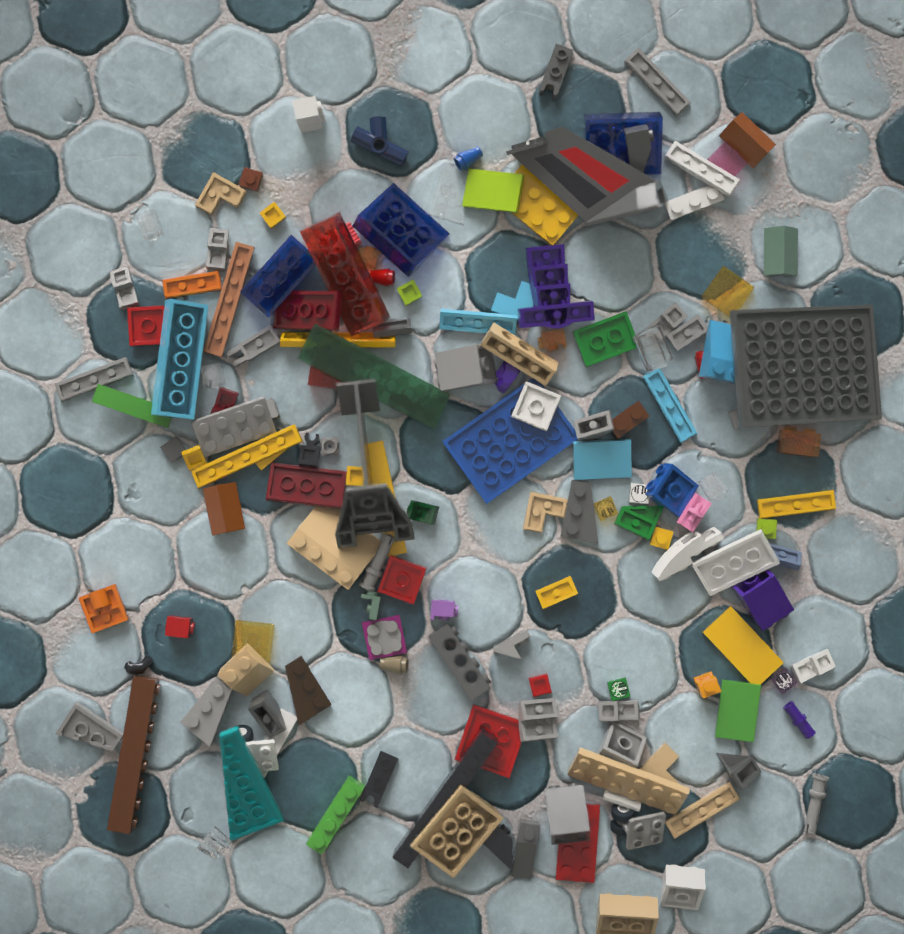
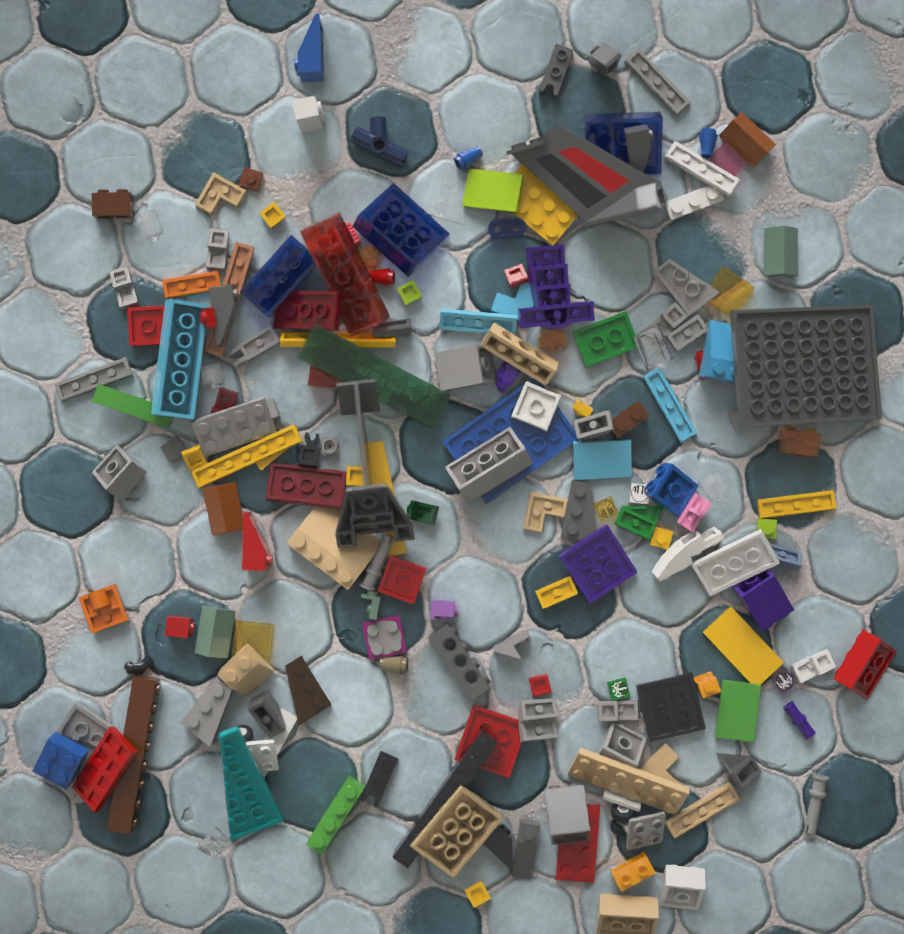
(60, 760): none -> blue brick
(104, 769): none -> red plate
(112, 204): none -> reddish brown brick
(119, 472): none -> light grey slope
(207, 317): none -> red plate
(214, 632): none -> sand green piece
(224, 303): none -> dark grey slope
(255, 550): none -> red slope
(310, 54): none -> blue slope
(477, 893): none -> yellow plate
(489, 465): none -> light grey slope
(506, 226): none -> clear blue plate
(516, 276): none -> tile
(581, 408): none -> yellow plate
(598, 563): none -> dark purple plate
(604, 59): none -> dark grey slope
(632, 871): none -> light orange brick
(670, 707): none -> black plate
(685, 287): none -> light grey wing
(707, 142): none -> blue cone
(865, 664): none -> red slope

